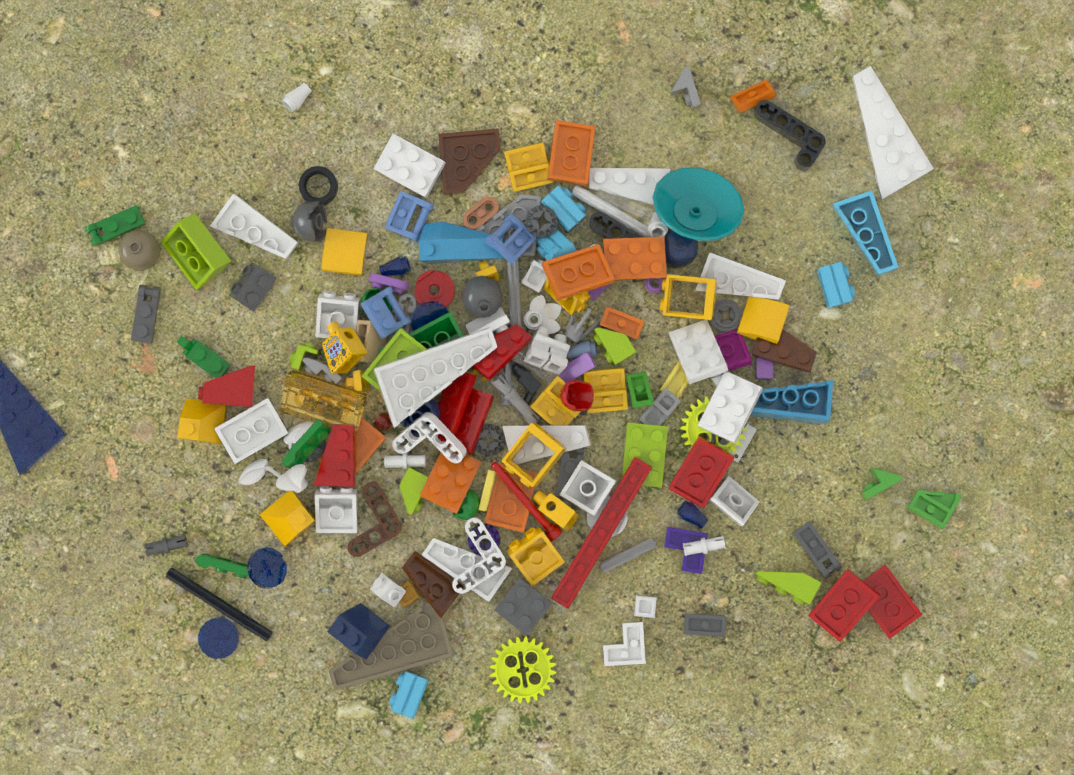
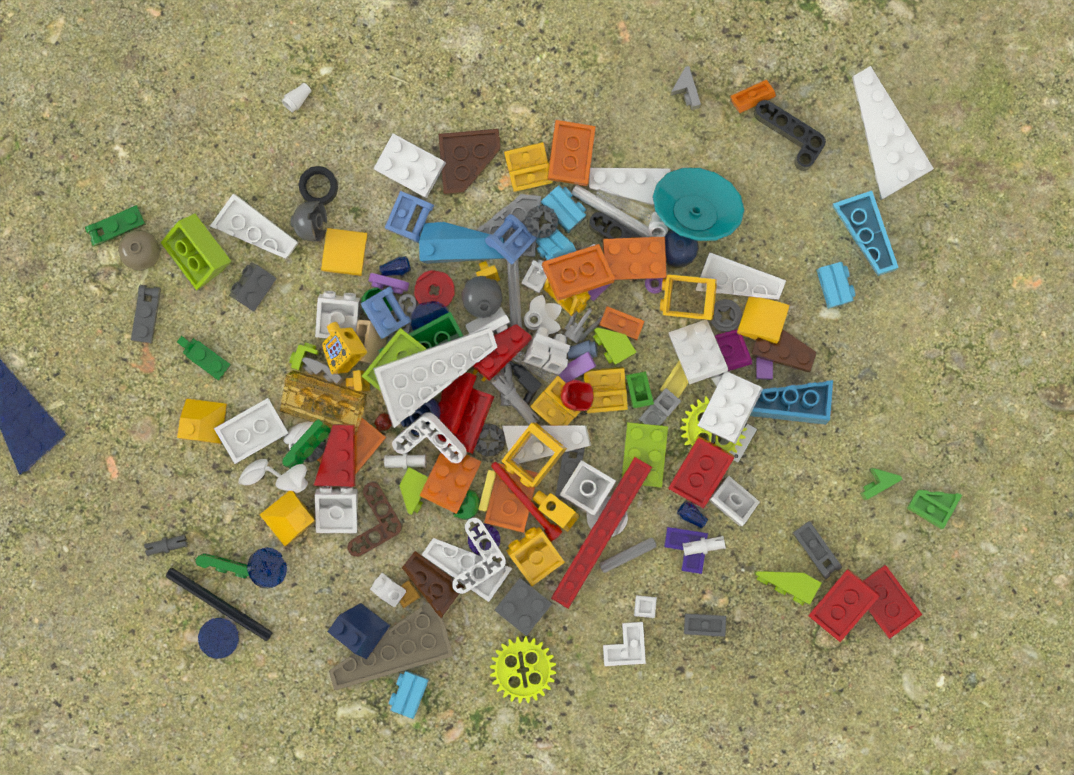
(229, 389): red slope -> none
(479, 212): nougat plate -> none

